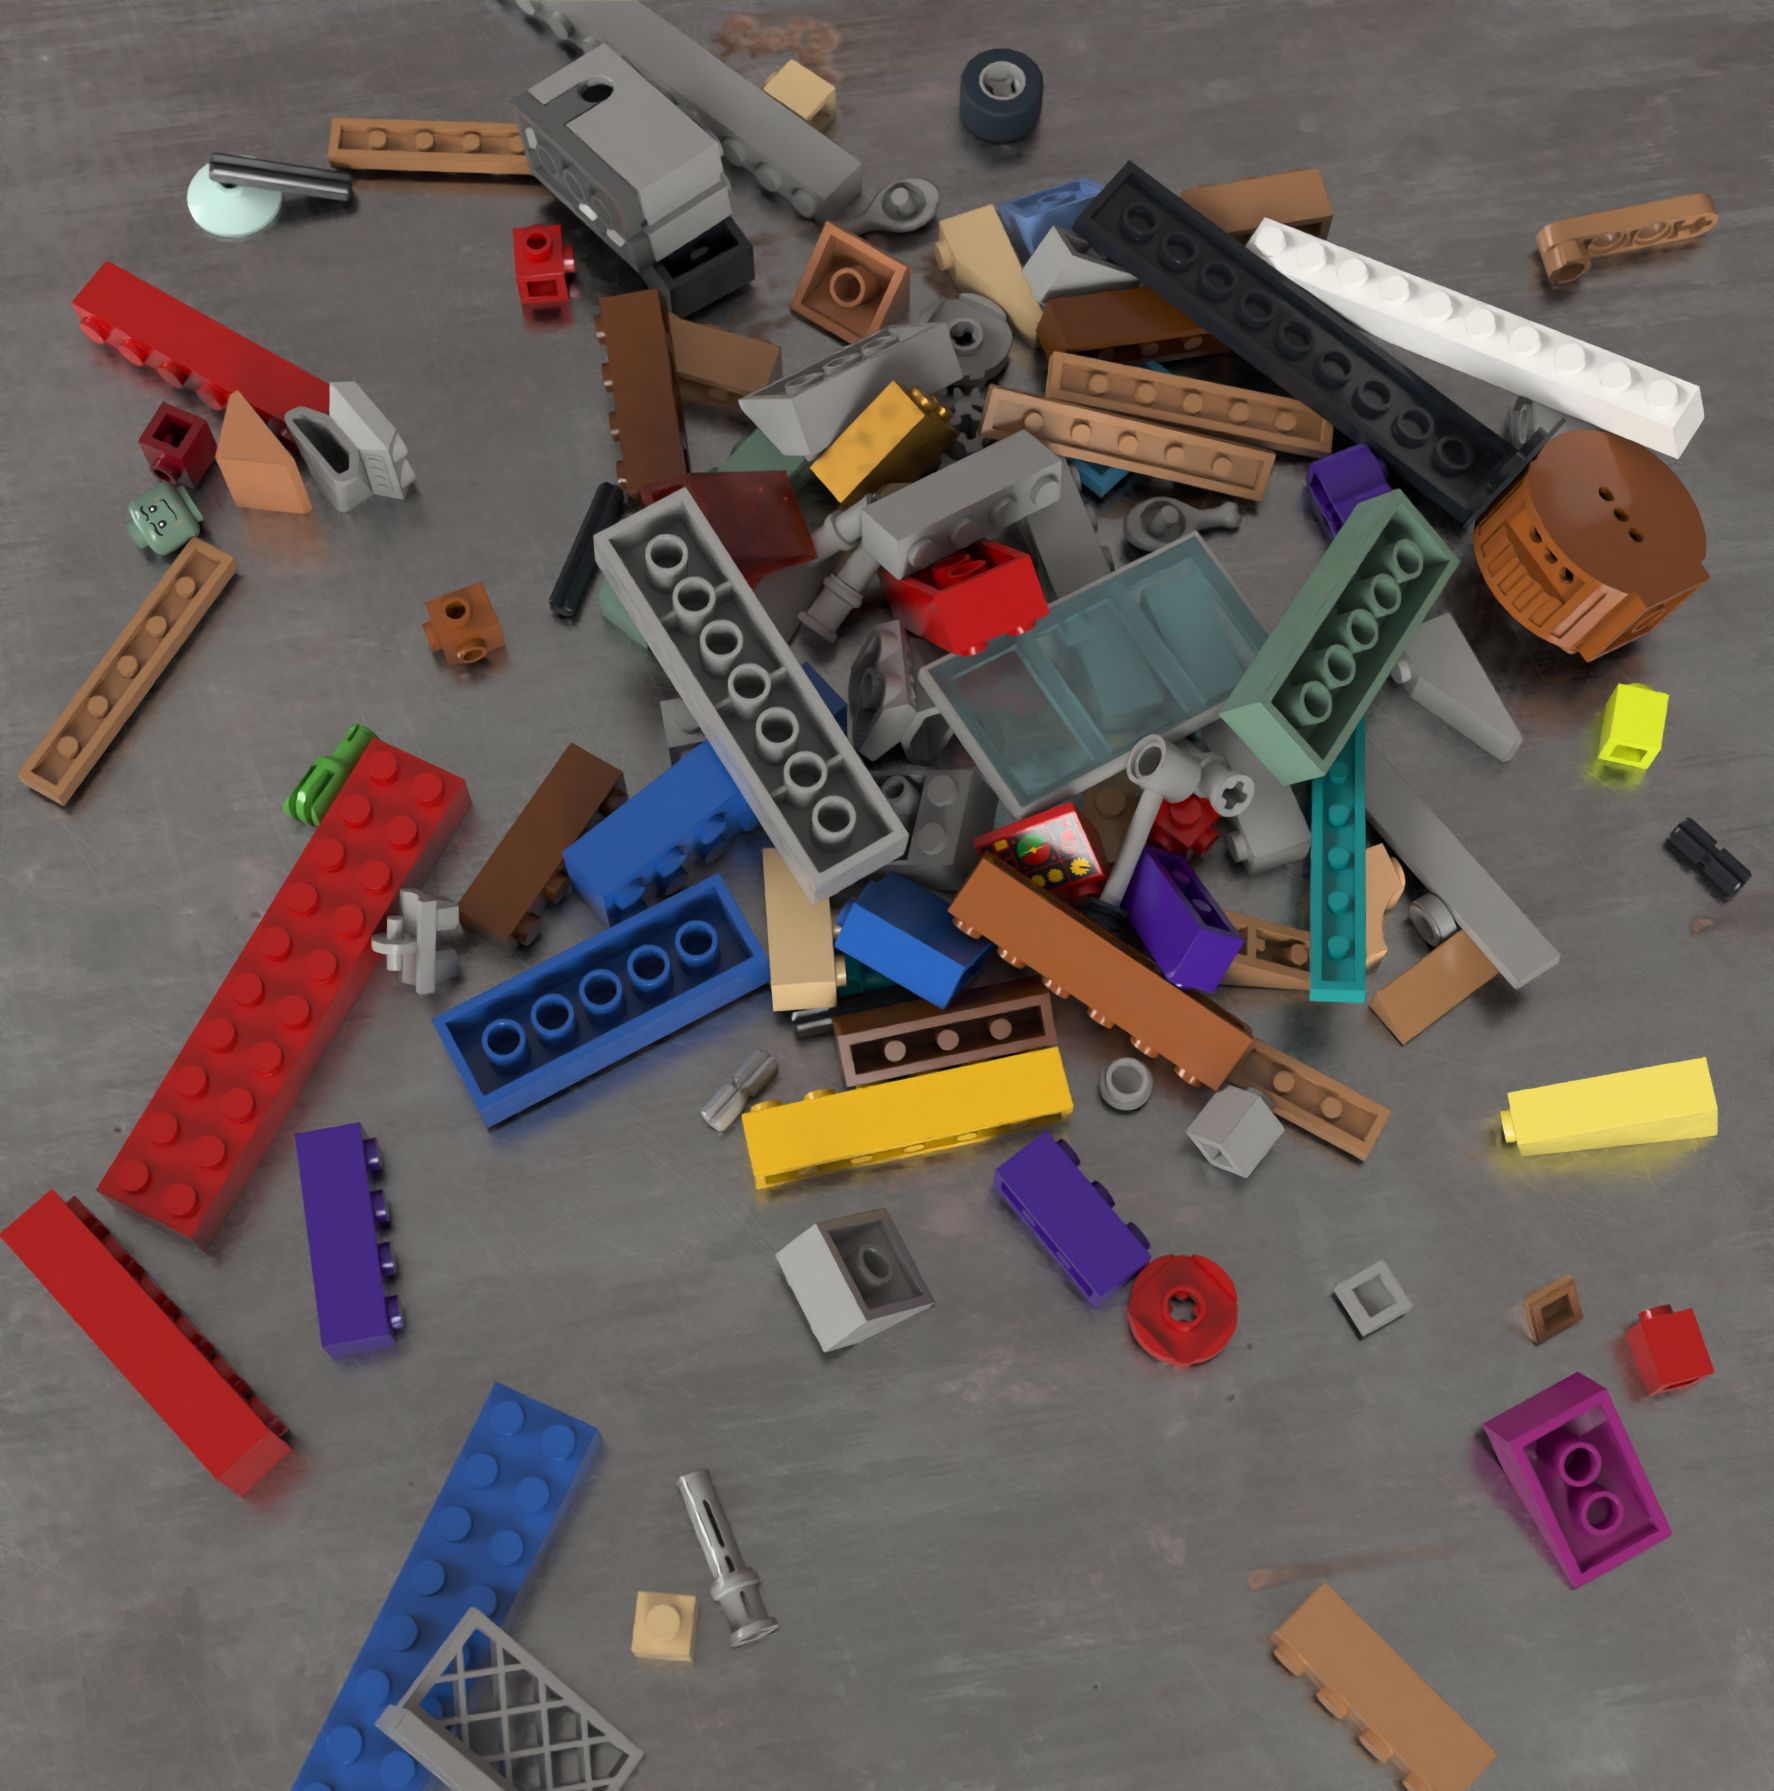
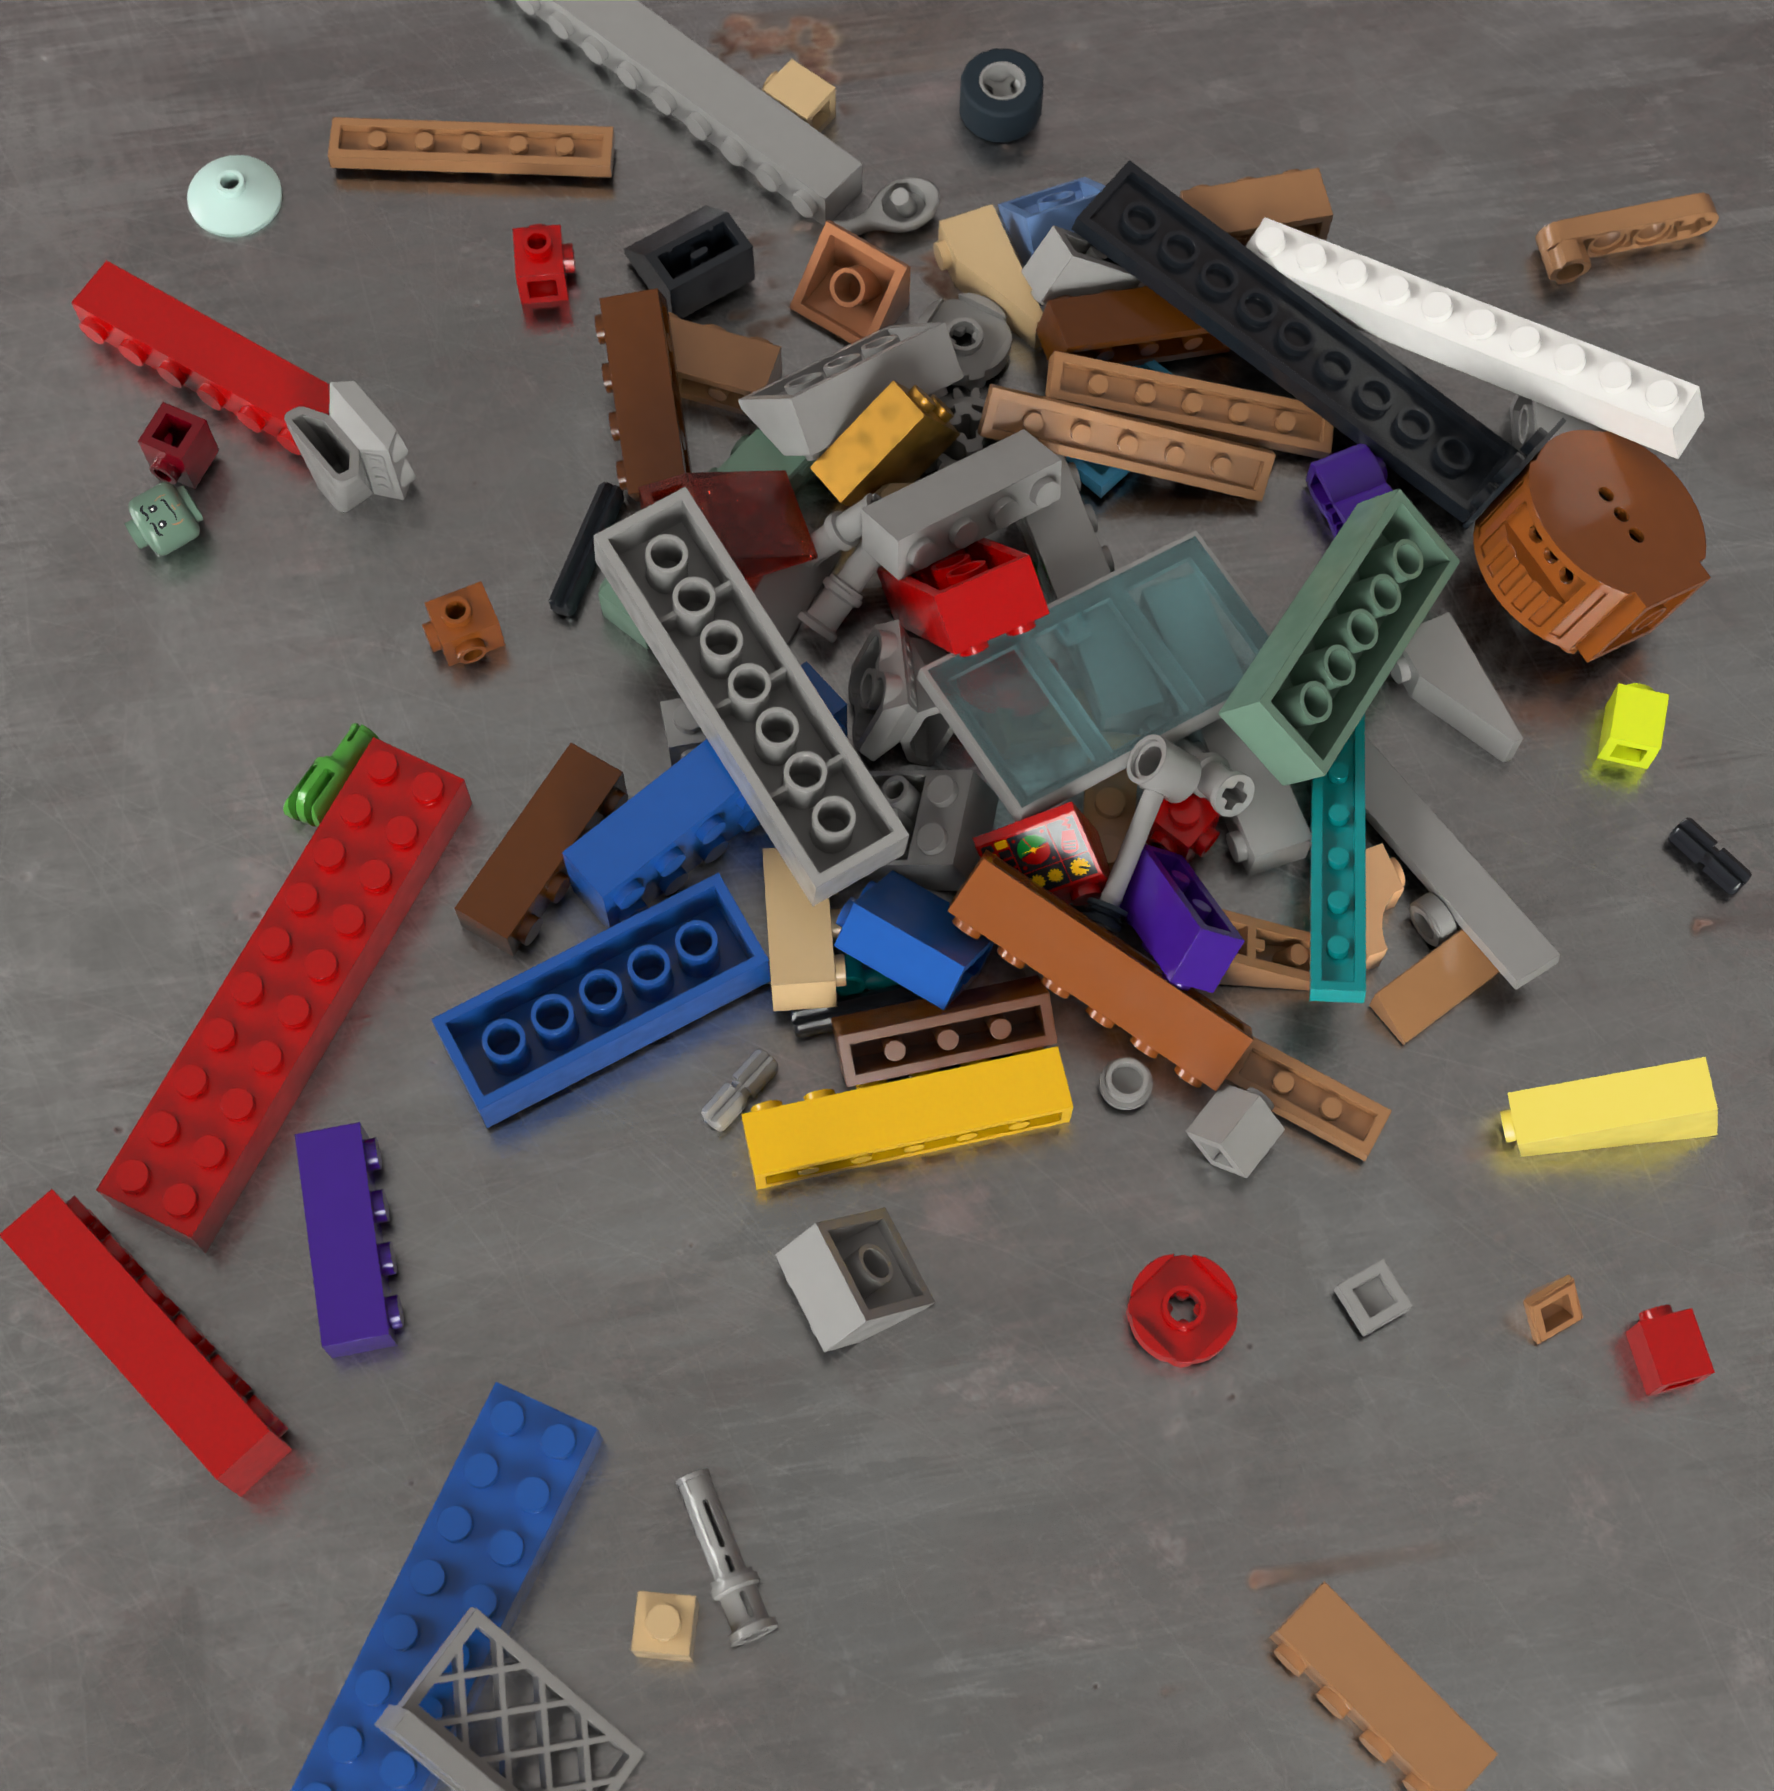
(127, 671): medium nougat plate -> none
(257, 464): nougat slope -> none
(280, 176): black axle -> none
(412, 940): light grey hips -> none
(623, 156): light grey piece -> none
(1073, 1217): dark purple brick -> none
(1165, 519): light grey piece -> none
(1579, 1477): magenta slope -> none

